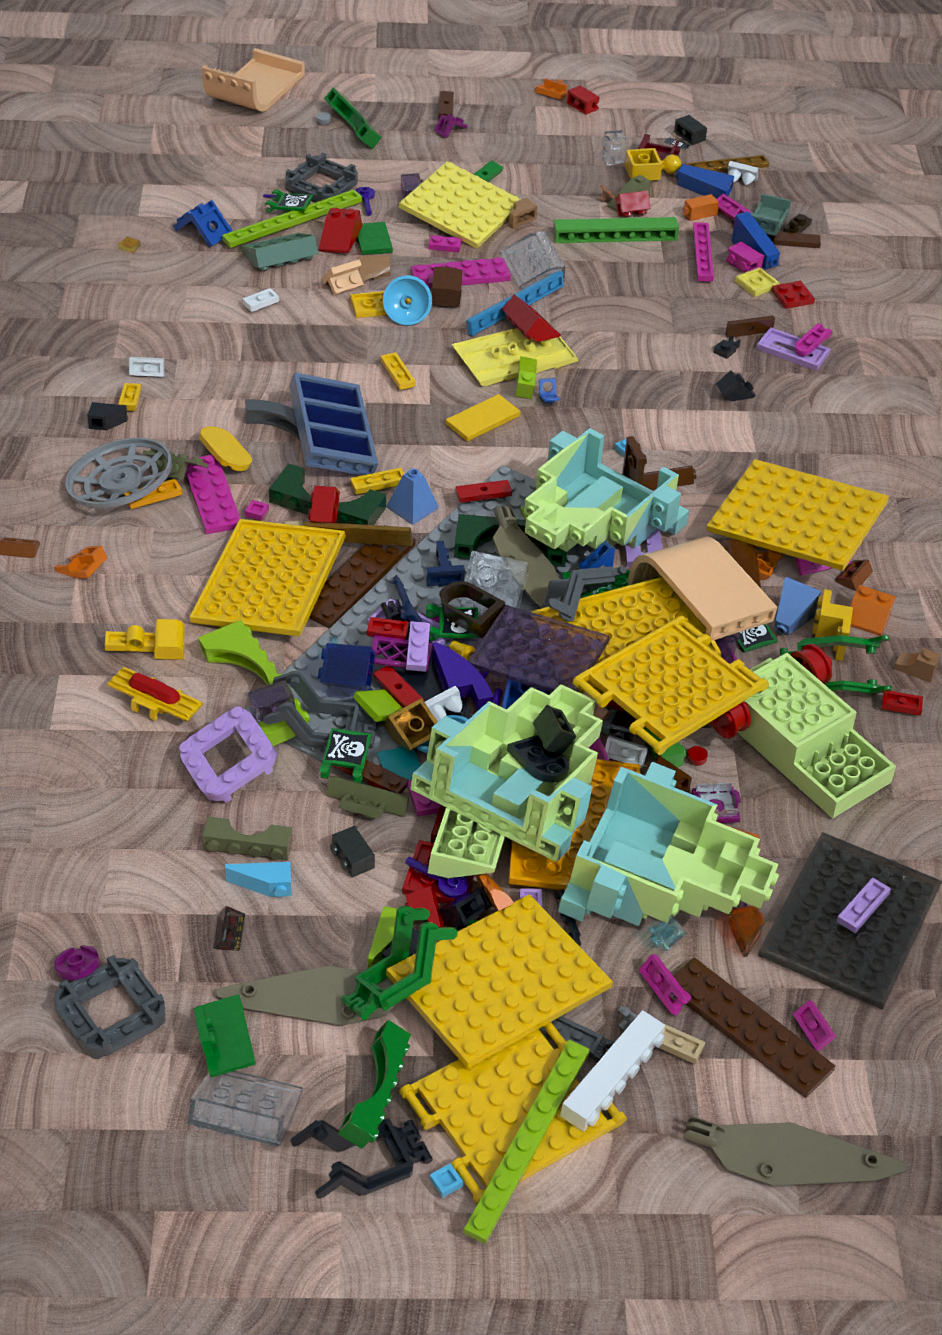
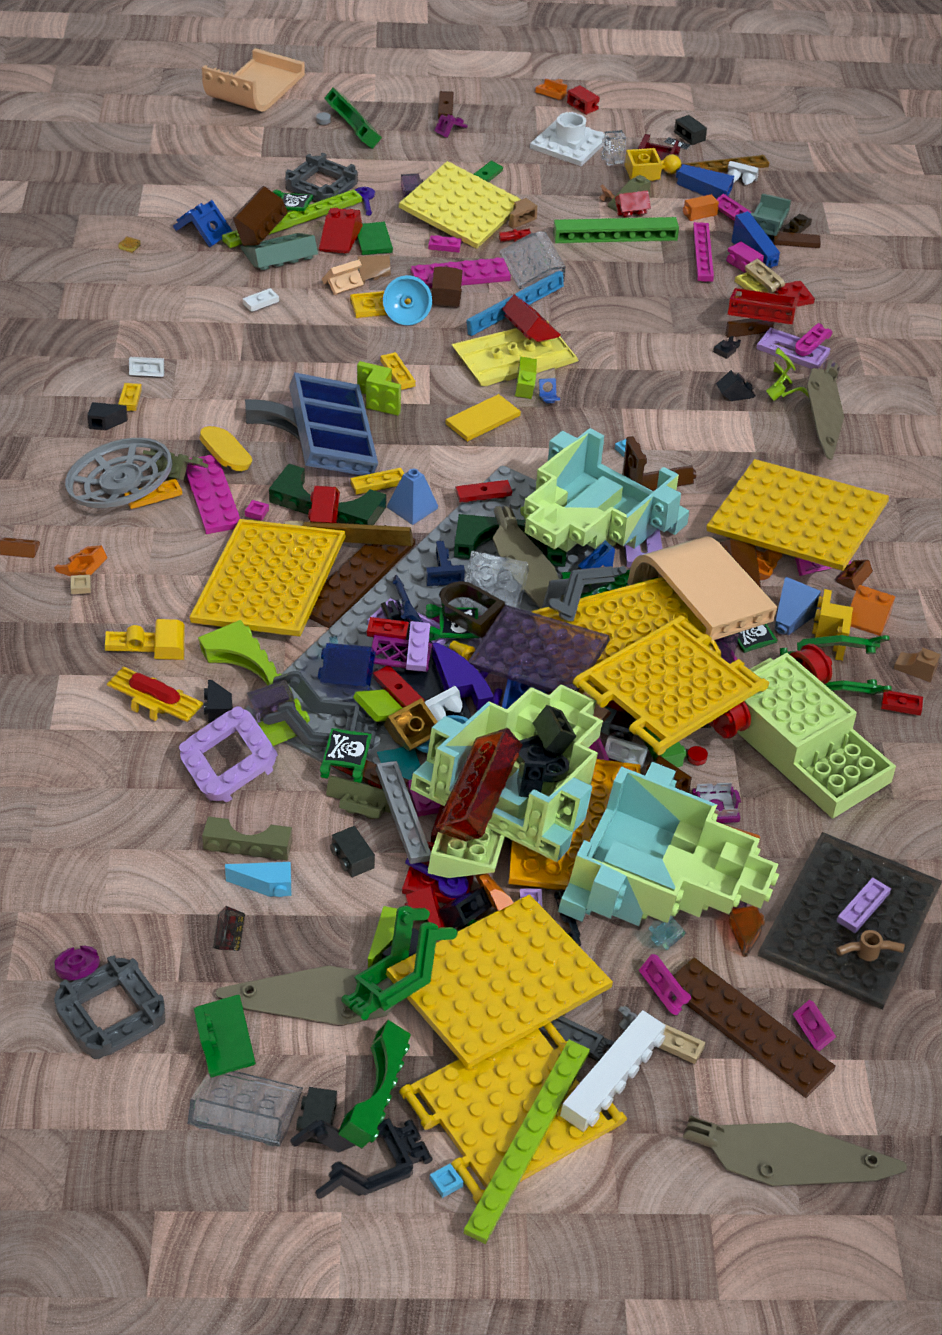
(80, 584): none -> tan plate
(218, 701): none -> black slope
(259, 216): none -> reddish brown slope
(317, 1105): none -> pearl dark grey brick
(379, 389): none -> lime bracket
(403, 812): none -> light grey plate
(479, 785): none -> clear red slope
(513, 235): none -> red pin
(530, 777): none -> black slope
(569, 139): none -> white piece
(763, 306): none -> red window
(764, 275): none -> tan plate
(778, 388): none -> lime plant
(826, 405): none -> dark tan wing
(870, 946): none -> medium nougat piece

